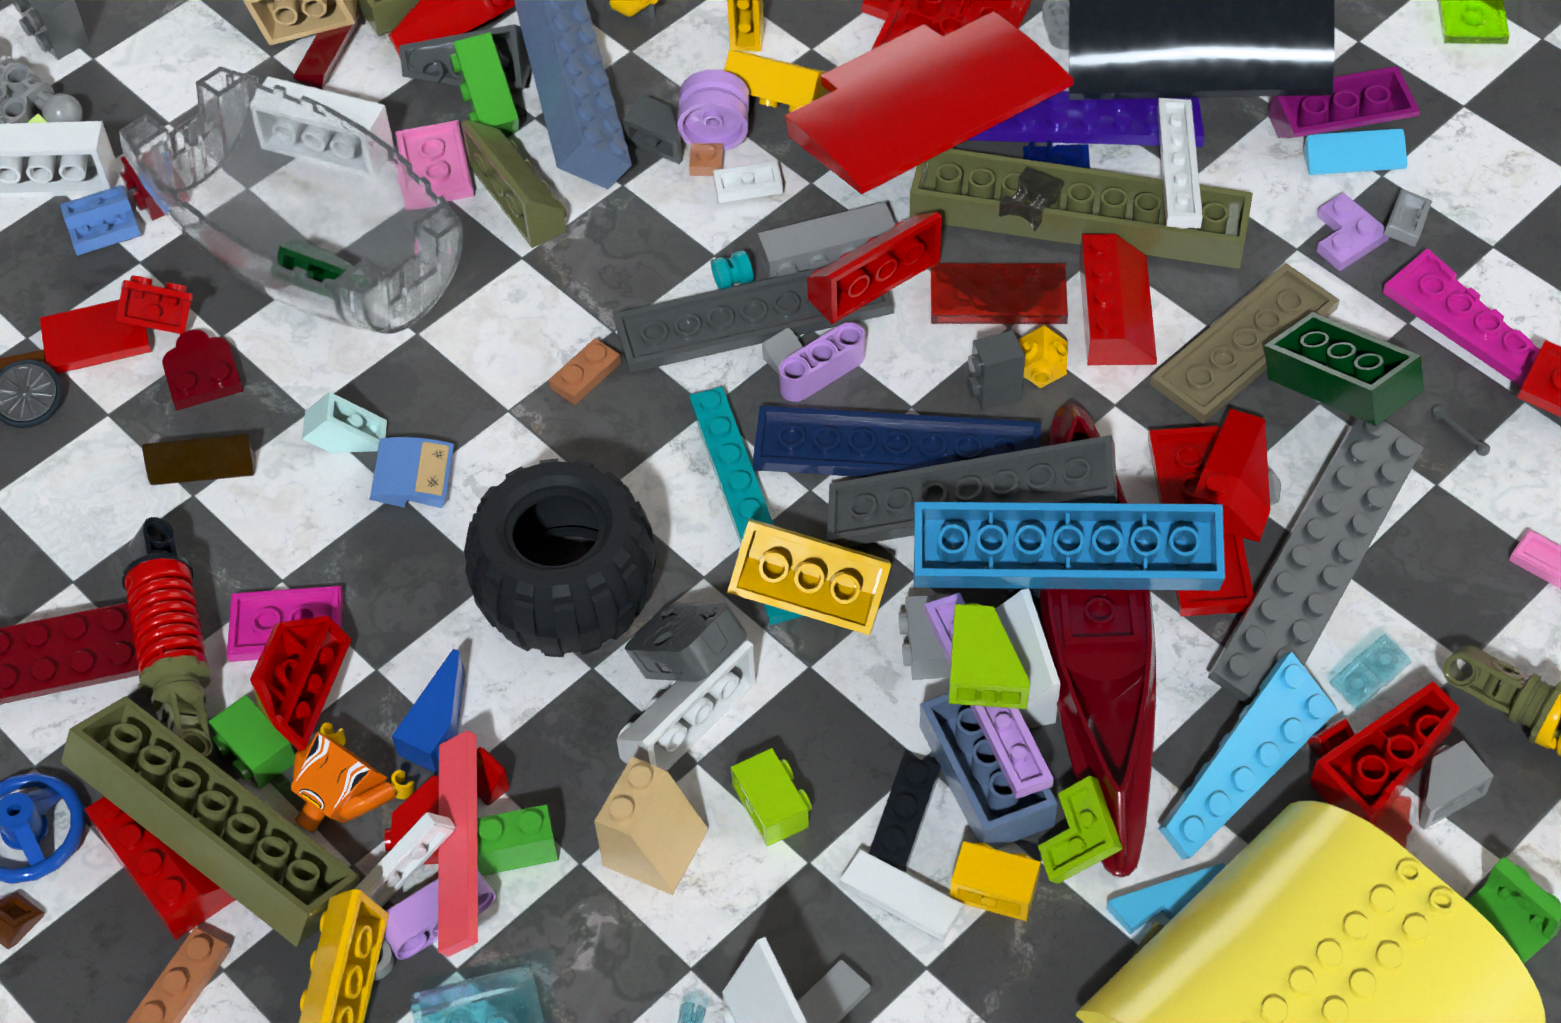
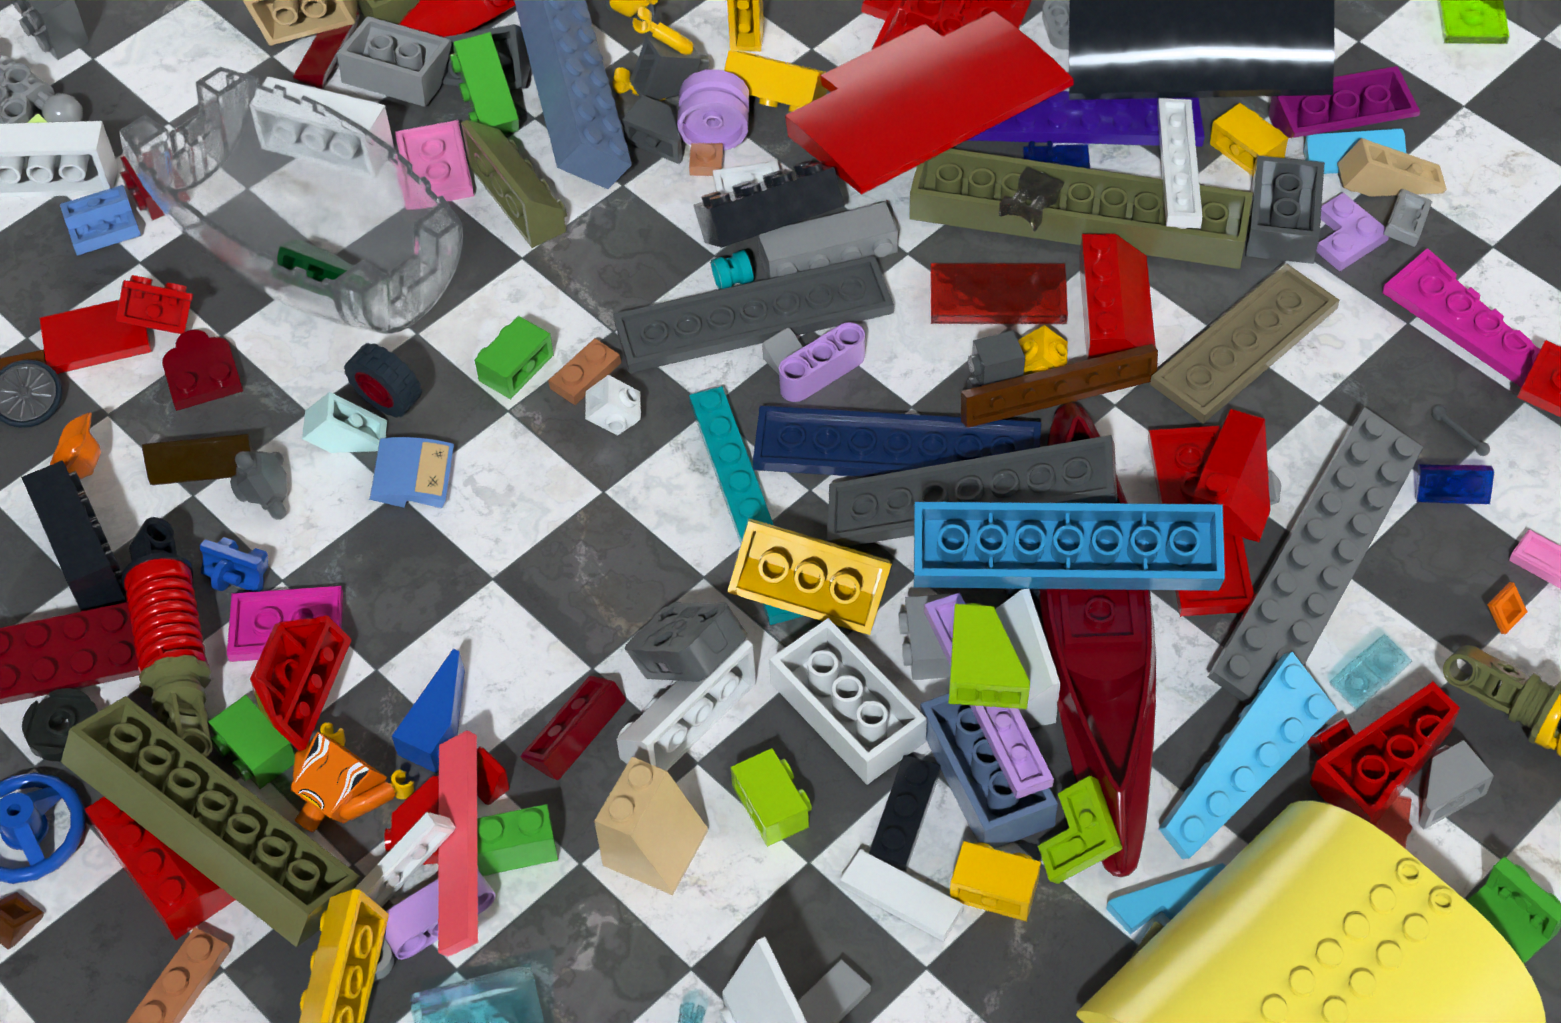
(41, 717): none -> pearl dark grey plate
(74, 537): none -> black brick
(78, 447): none -> orange piece
(230, 566): none -> blue hips
(261, 481): none -> dark grey rock
(383, 380): none -> black wheel
(394, 61): none -> light grey slope
(514, 357): none -> bright green brick
(567, 604): black tyre -> none
(574, 727): none -> dark red slope
(613, 405): none -> white brick
(662, 63): none -> dark grey torso
(768, 204): none -> black brick
(848, 701): none -> white brick
(876, 267): red slope -> none
(1058, 386): none -> reddish brown plate
(1244, 135): none -> yellow brick
(1285, 209): none -> dark grey brick
(1344, 368): dark green brick -> none
(1385, 171): none -> tan slope
(1454, 484): none -> clear blue plate
(1507, 608): none -> orange slope

